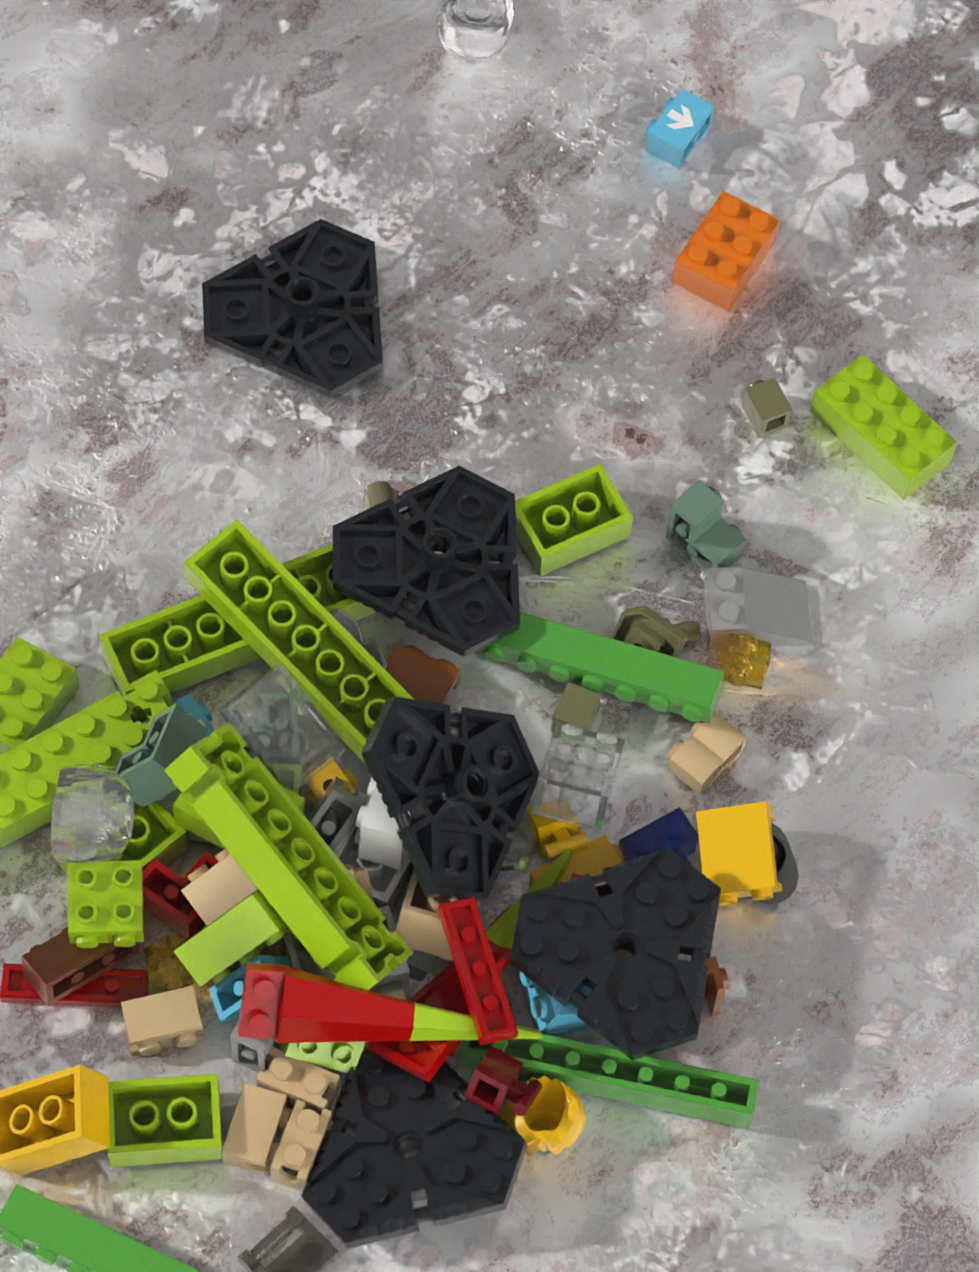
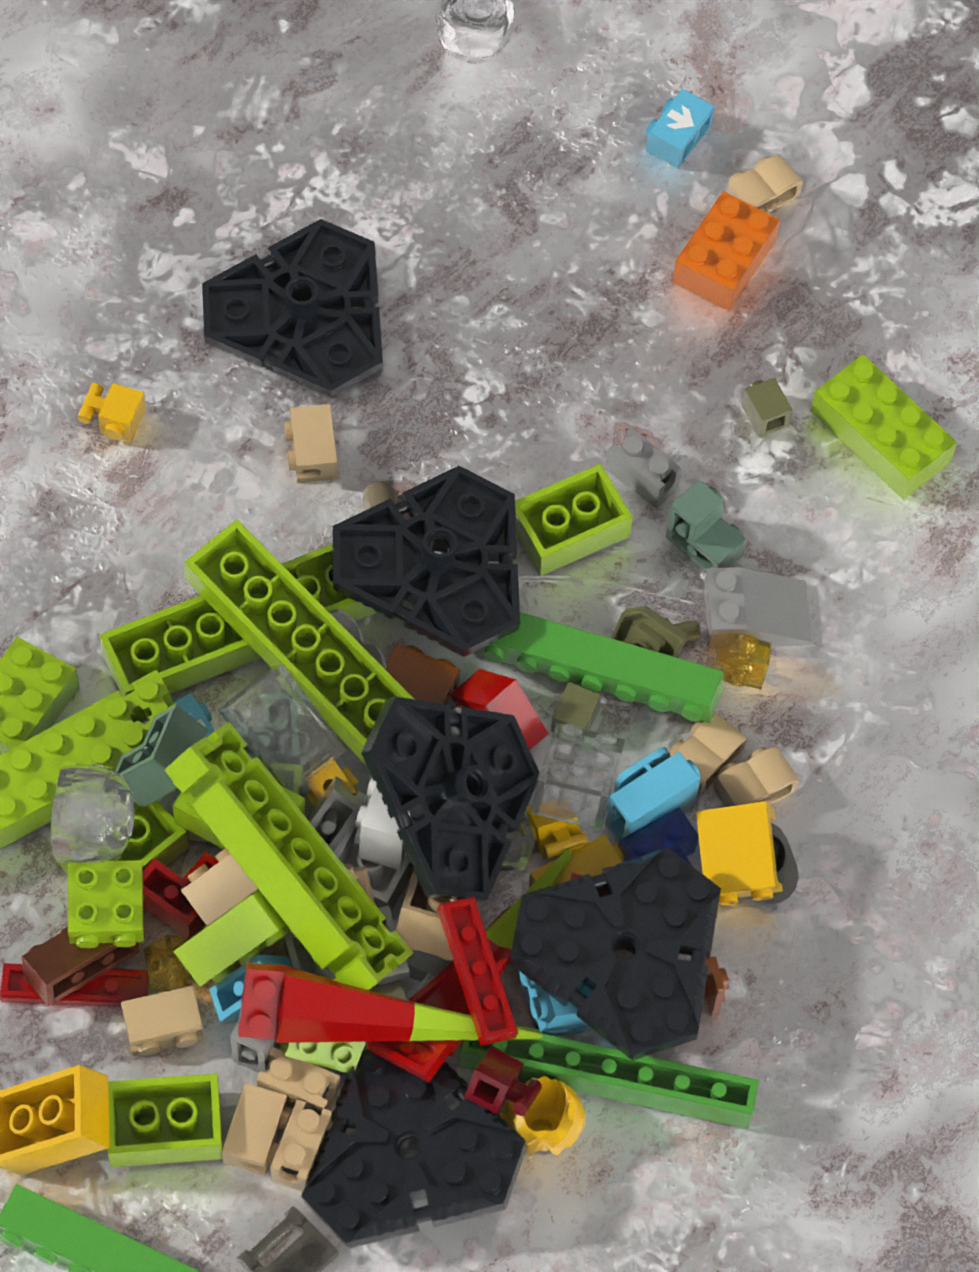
(117, 413): none -> yellow brick
(313, 443): none -> tan brick
(502, 695): none -> red brick
(644, 468): none -> light grey brick
(651, 791): none -> medium azure brick
(759, 779): none -> tan brick
(767, 185): none -> tan brick

